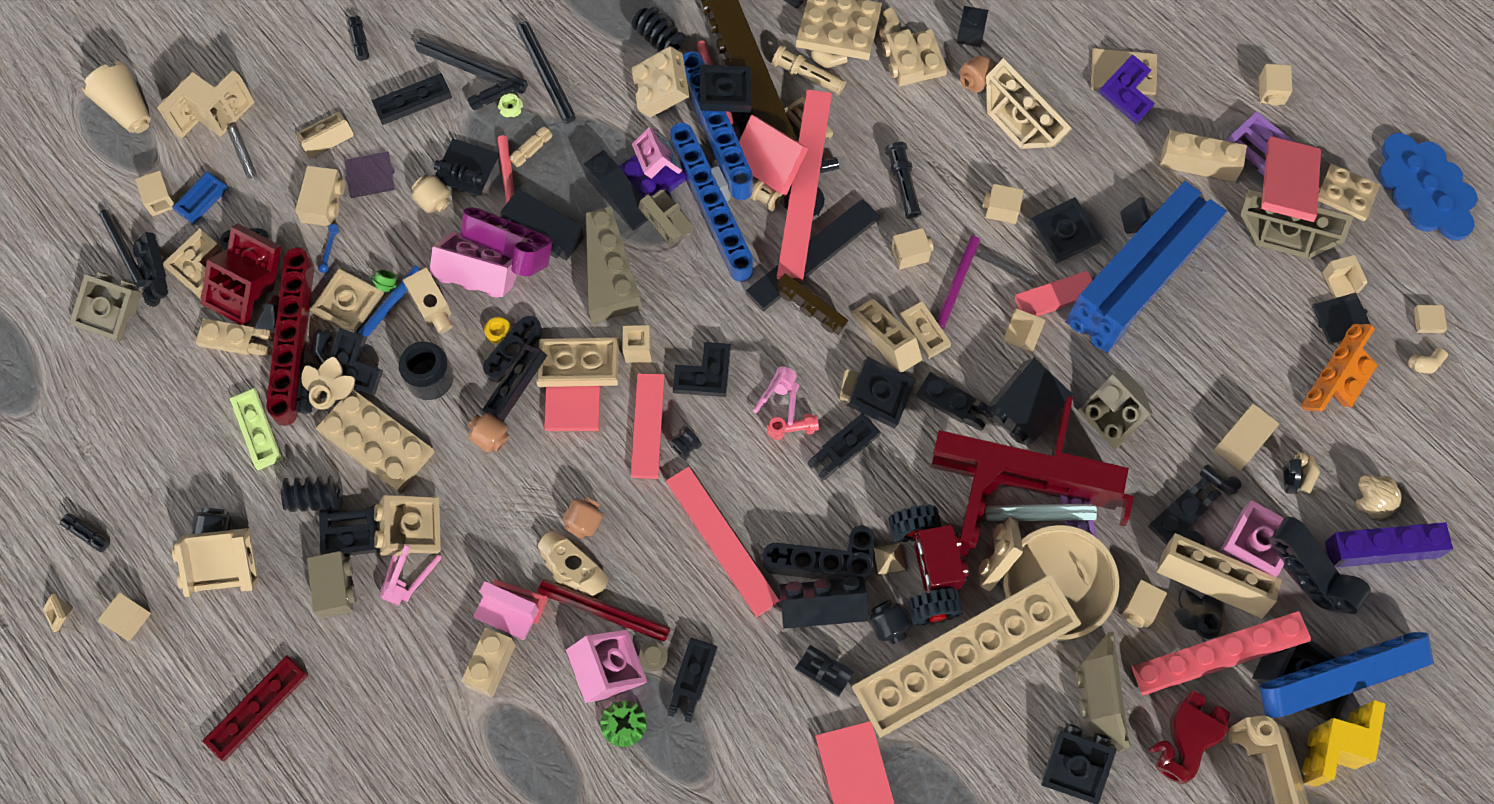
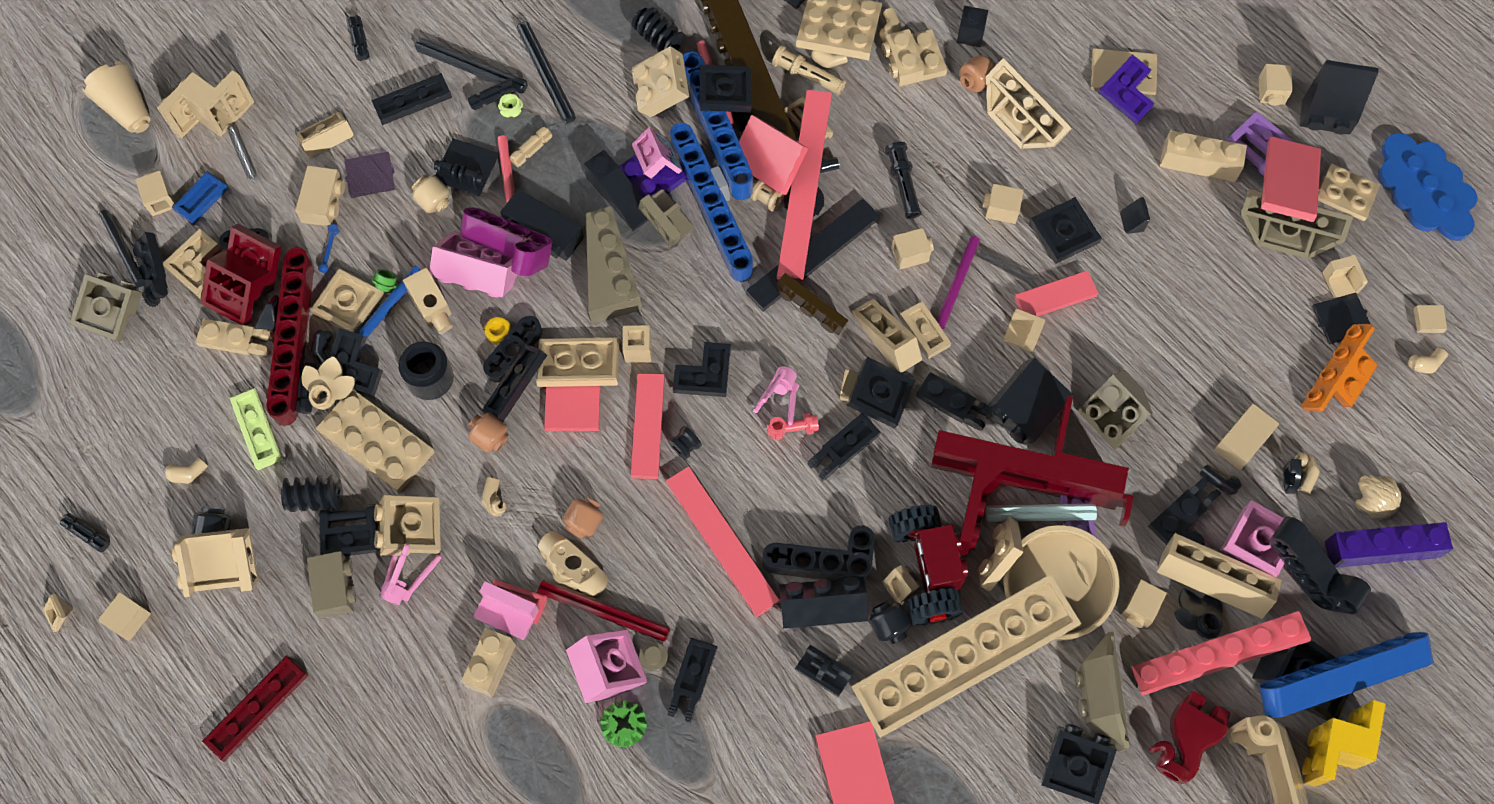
(185, 474): none -> tan arm
(490, 499): none -> tan arm
(889, 559): tan slope -> none
(901, 584): none -> tan tile
(1144, 266): blue brick -> none
(1337, 97): none -> black slope

